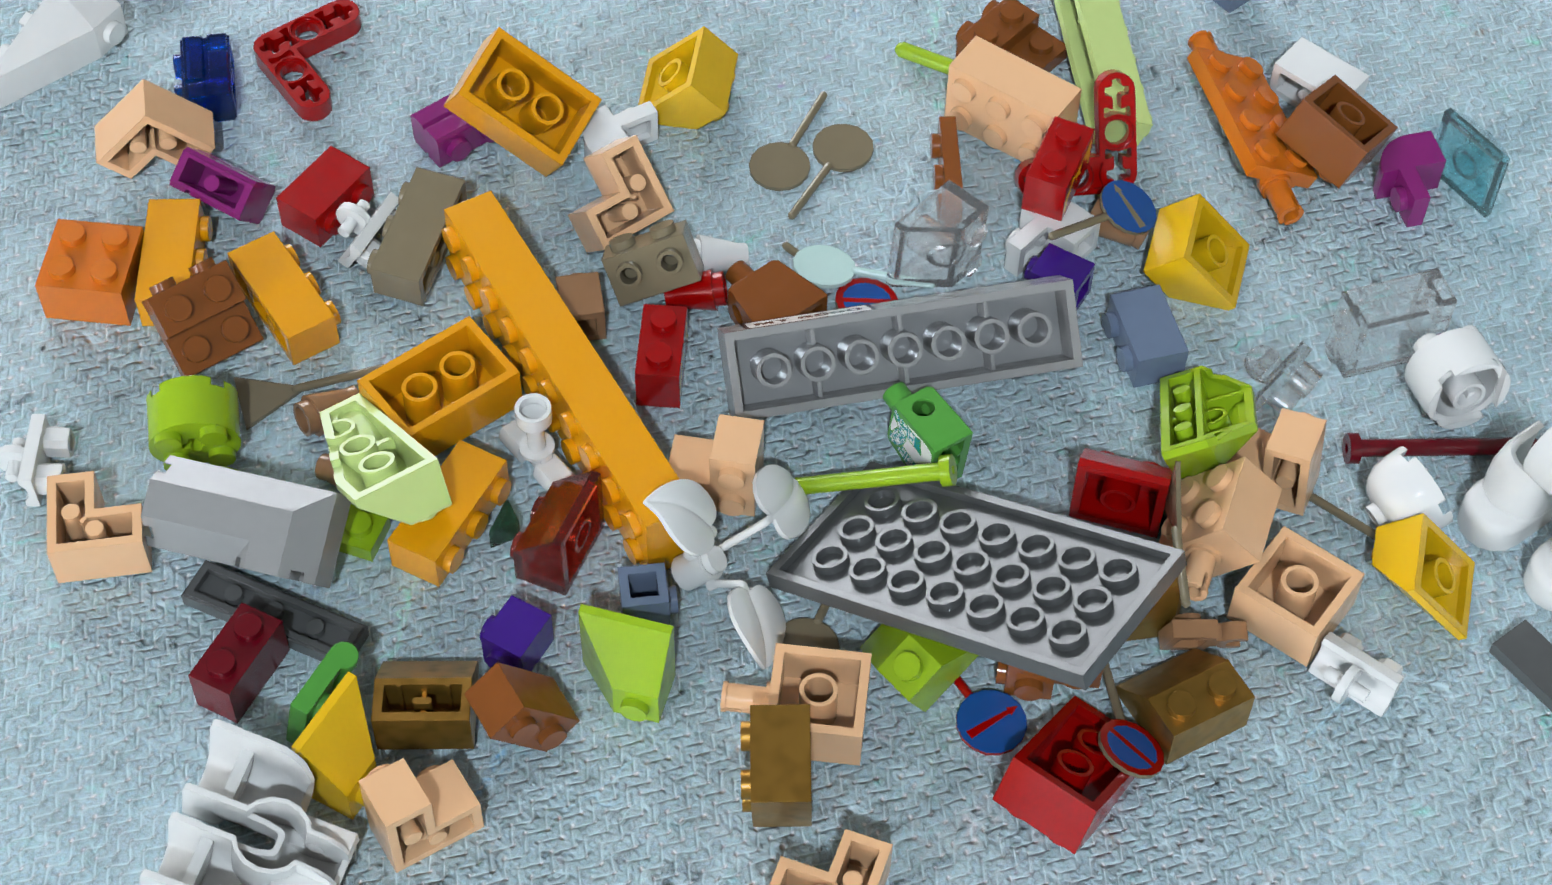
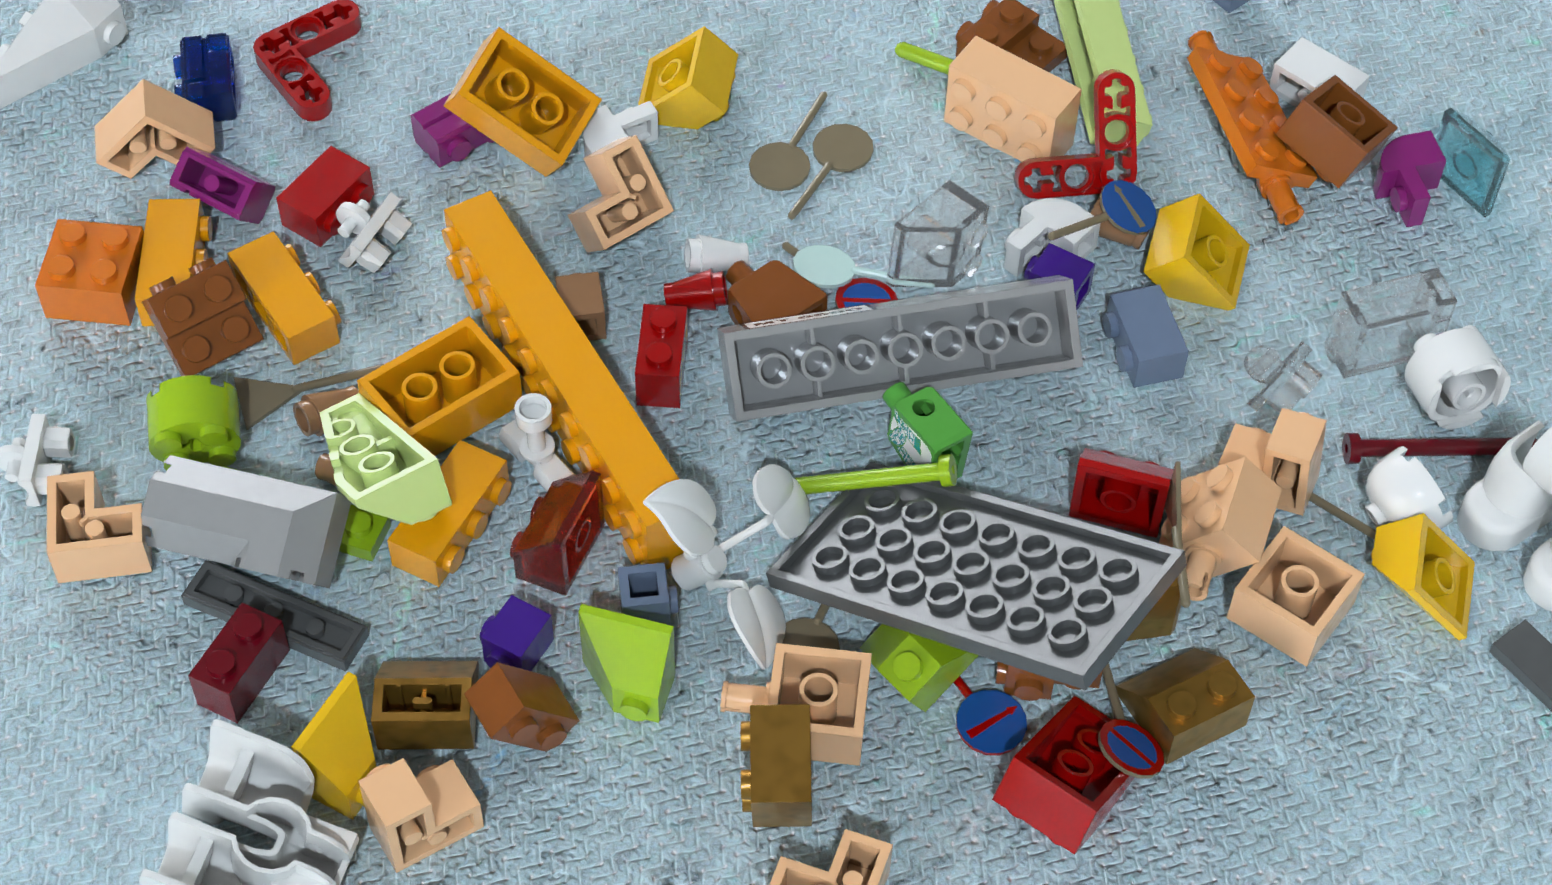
(338, 661): bright green plate -> none
(413, 237): dark tan brick -> none
(505, 526): clear green piece -> none
(652, 261): dark tan brick -> none
(723, 464): light nougat brick -> none
(946, 148): dark orange plate -> none
(1057, 168): red brick -> none
(1190, 632): medium nougat plate -> none
(1204, 419): lime wedge -> none
(1356, 674): white hips -> none

